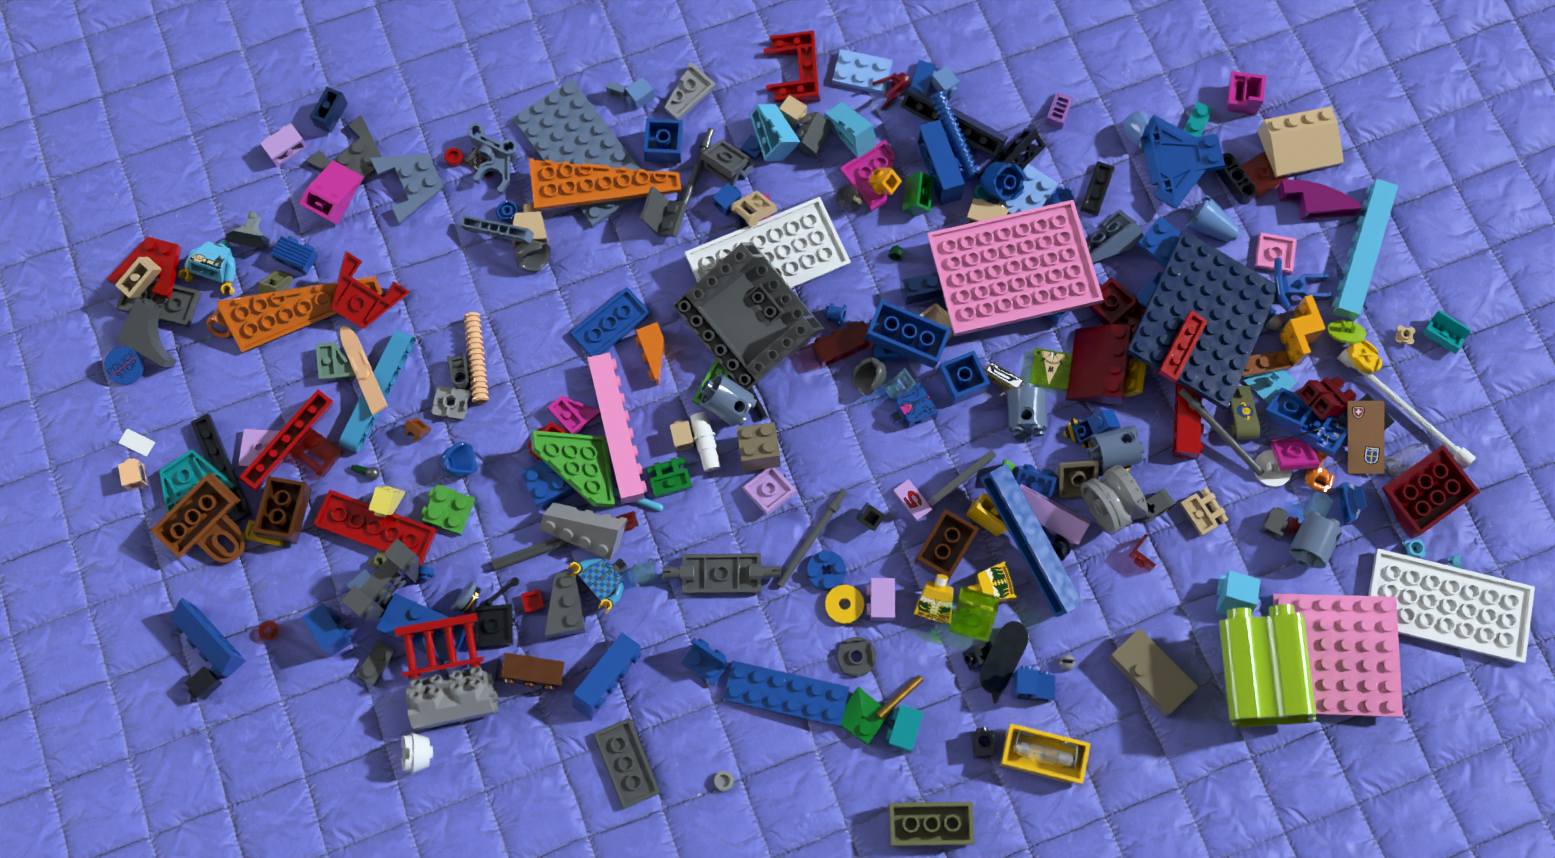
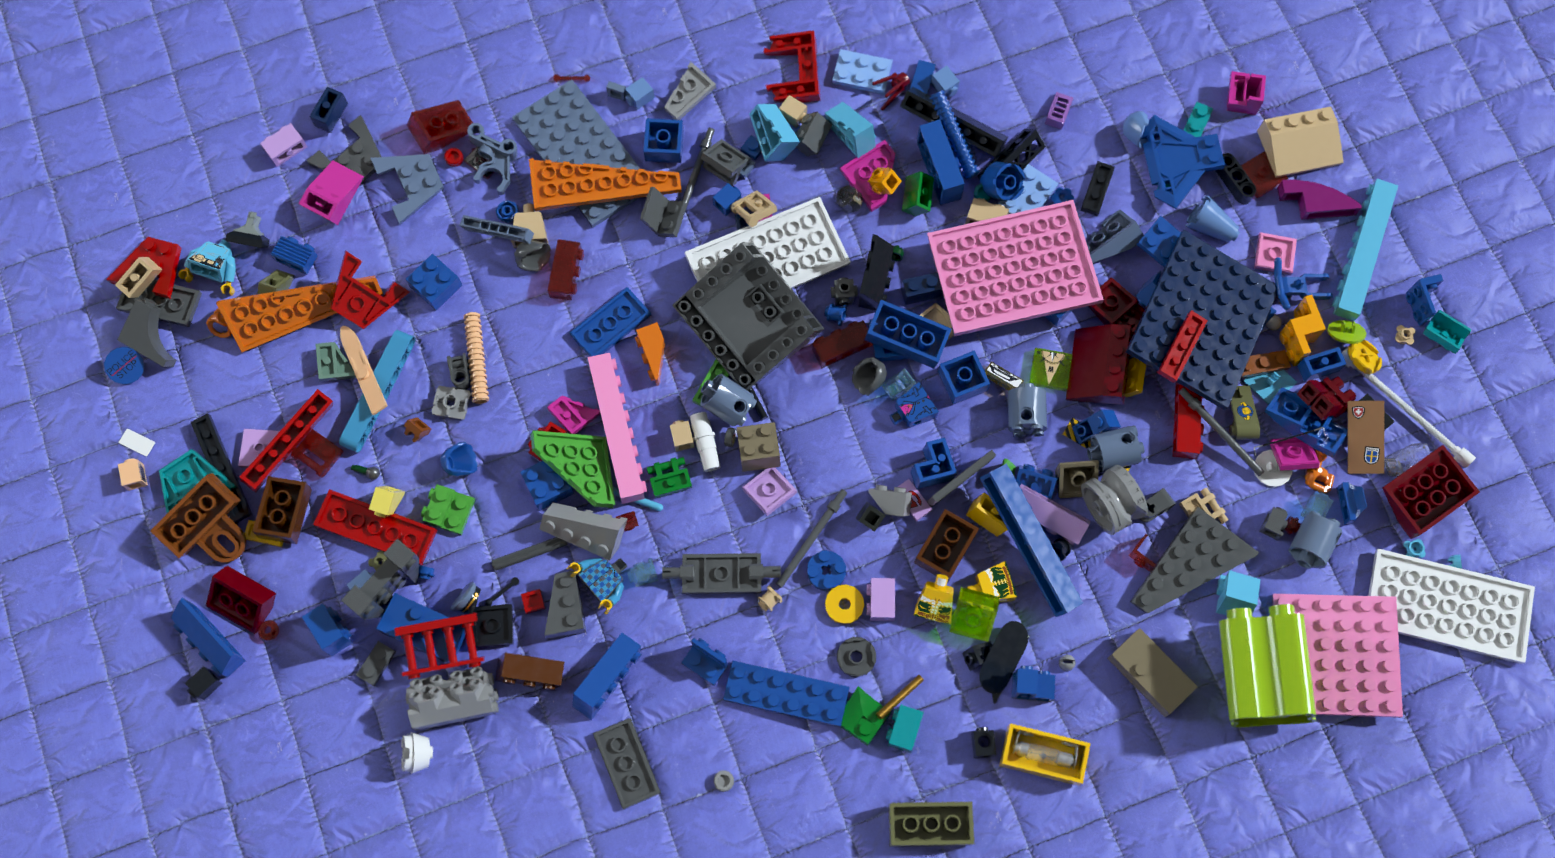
(240, 599): none -> dark red slope
(434, 282): none -> blue brick
(439, 125): none -> clear red slope
(557, 78): none -> clear red hinge
(565, 270): none -> clear red brick
(730, 437): none -> dark grey tile
(769, 599): none -> tan brick
(844, 291): none -> dark grey brick
(876, 273): none -> black wedge
(892, 502): none -> light grey slope
(938, 465): none -> blue brick
(1194, 557): none -> dark grey wing
(1321, 364): none -> blue brick
(1419, 298): none -> blue bracket

